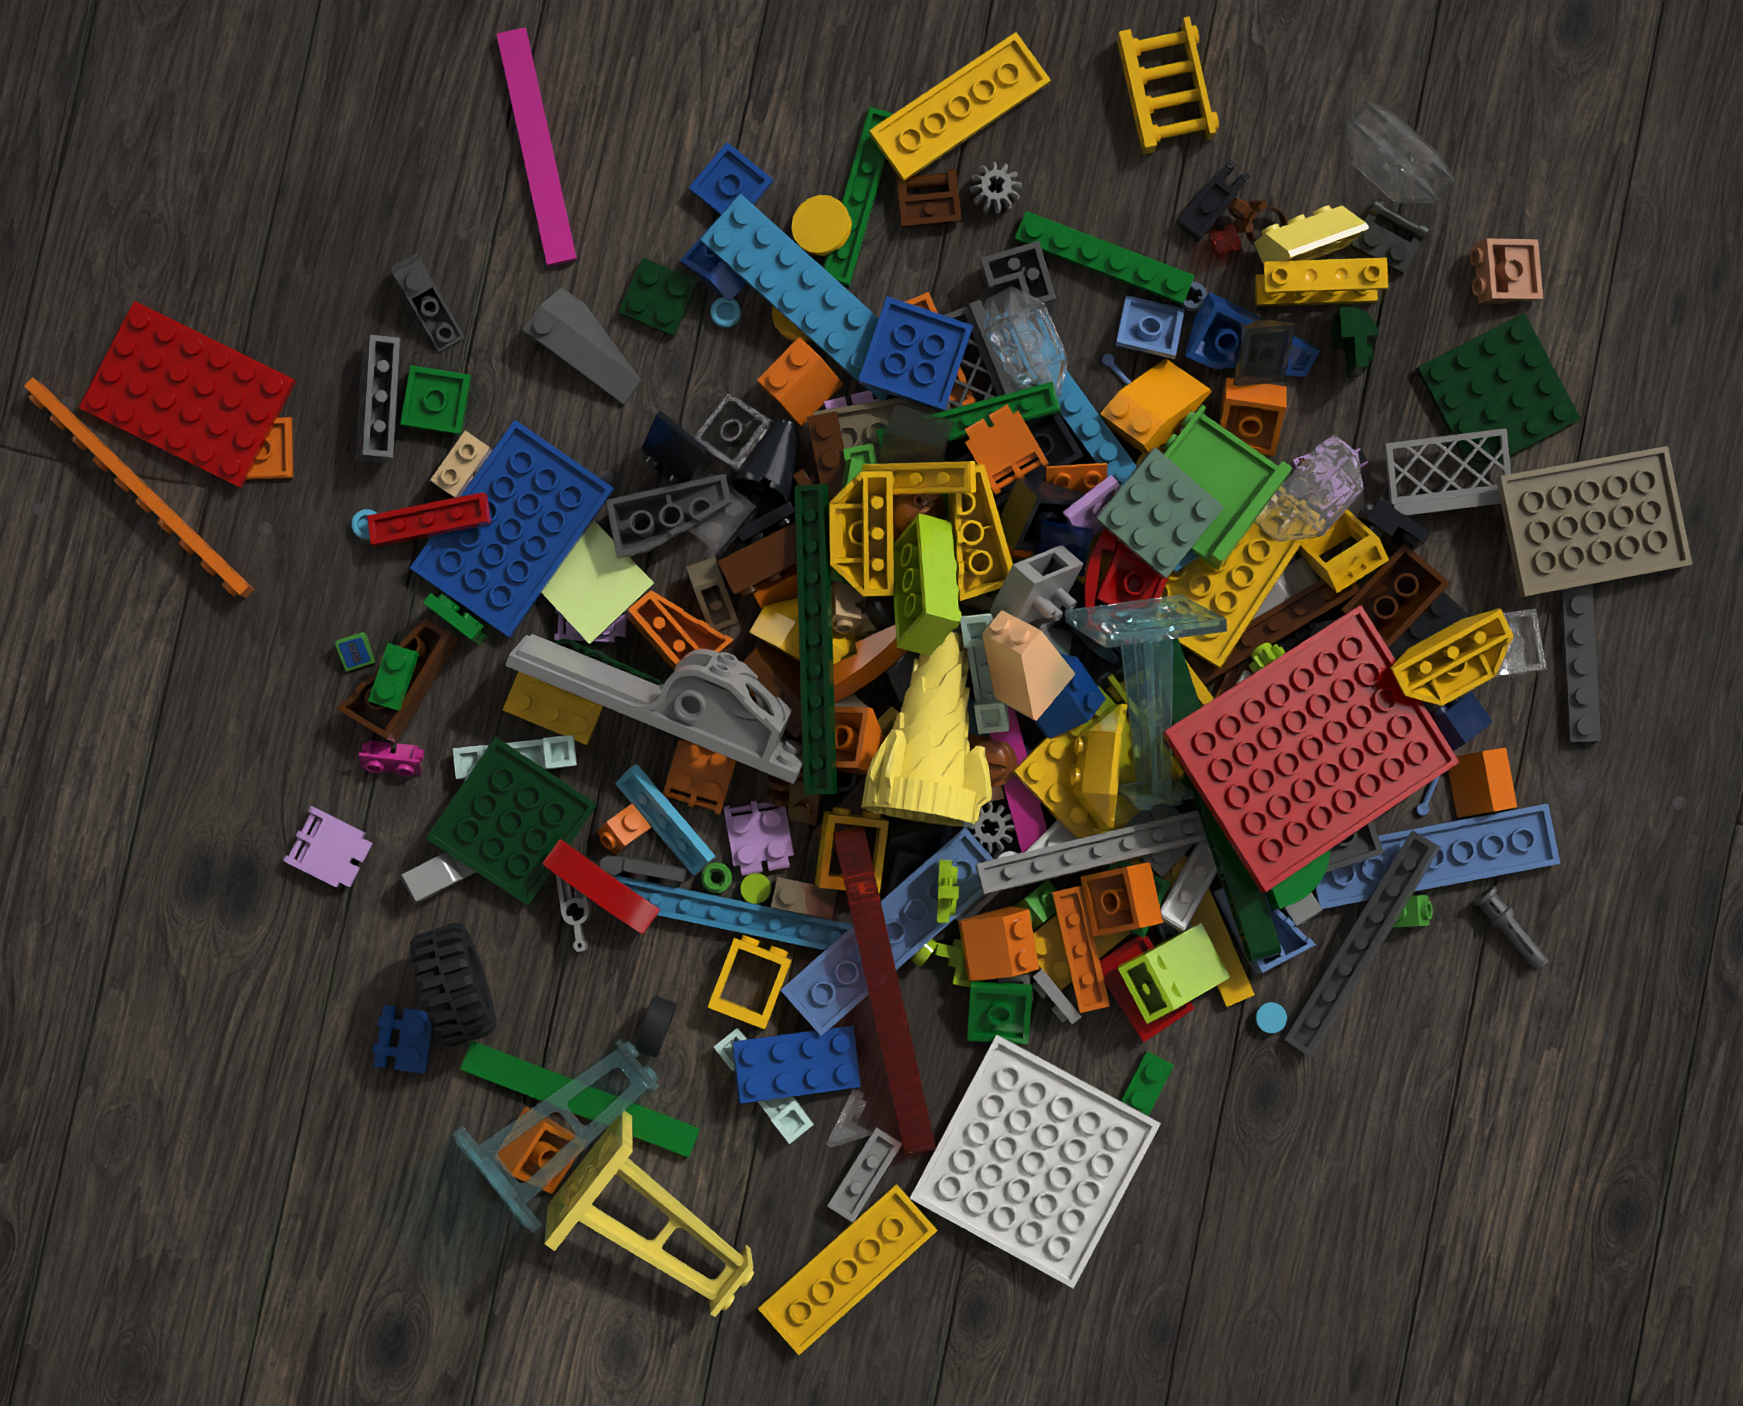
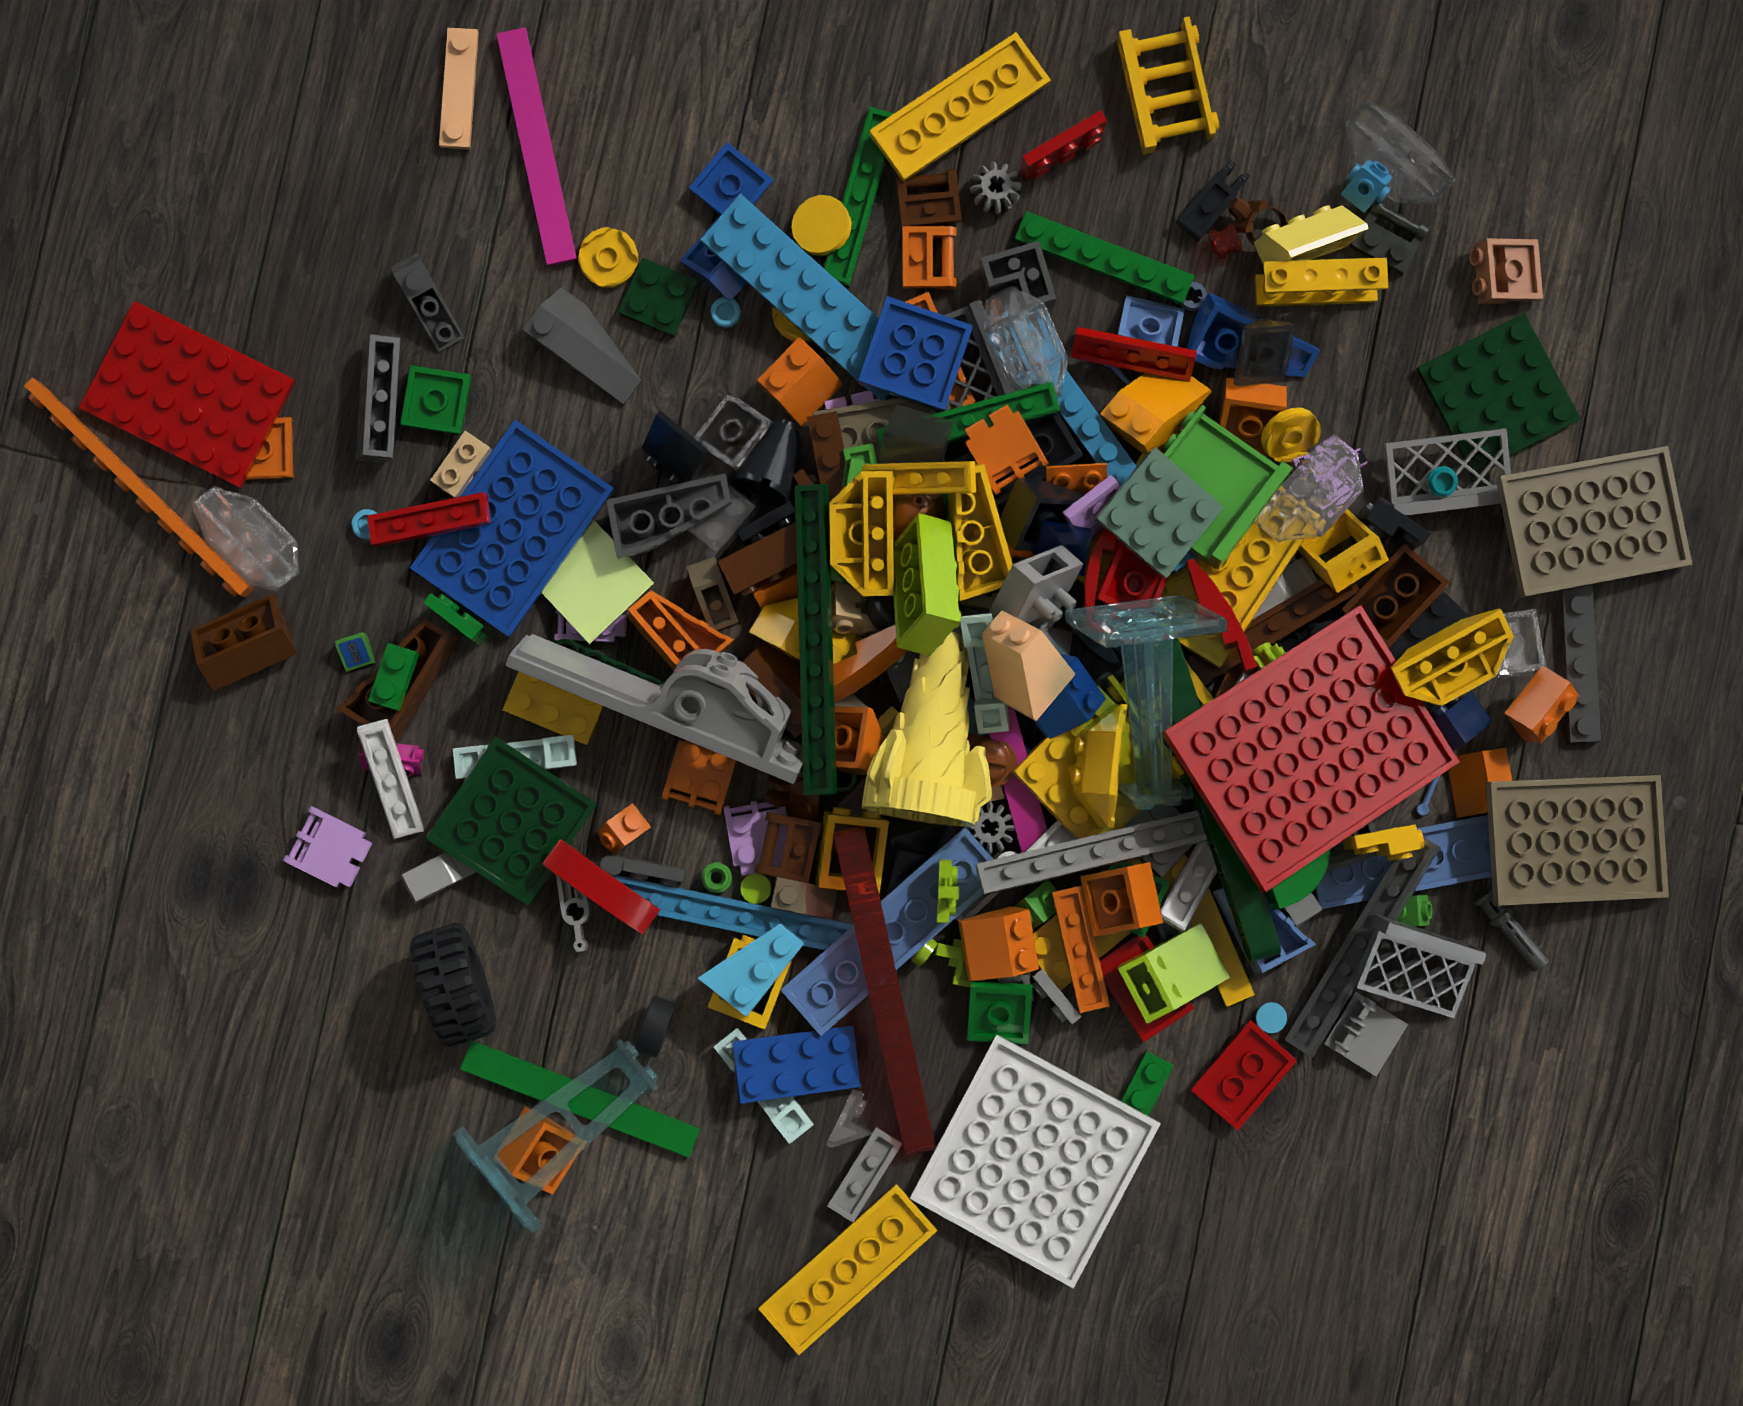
(242, 642): none -> reddish brown slope
(247, 538): none -> clear wedge
(390, 778): none -> white tile
(413, 1042): blue plate -> none
(458, 88): none -> light nougat plate
(591, 1176): light yellow piece -> none
(608, 257): none -> yellow tile
(665, 819): medium azure plate -> none
(753, 969): none -> medium azure wedge
(798, 847): none -> reddish brown plate
(918, 257): none -> orange plate
(1062, 147): none -> red plate
(1133, 354): none -> red fence
(1211, 598): none -> red slope
(1243, 1075): none -> red plate
(1290, 434): none -> yellow tile
(1355, 332): dark green brick -> none
(1365, 1034): none -> light grey hinge
(1367, 184): none -> dark azure brick
(1393, 843): none -> yellow plate
(1419, 940): none -> dark grey fence
(1442, 481): none -> teal plate
(1541, 705): none -> orange slope
(1576, 840): none -> dark tan plate

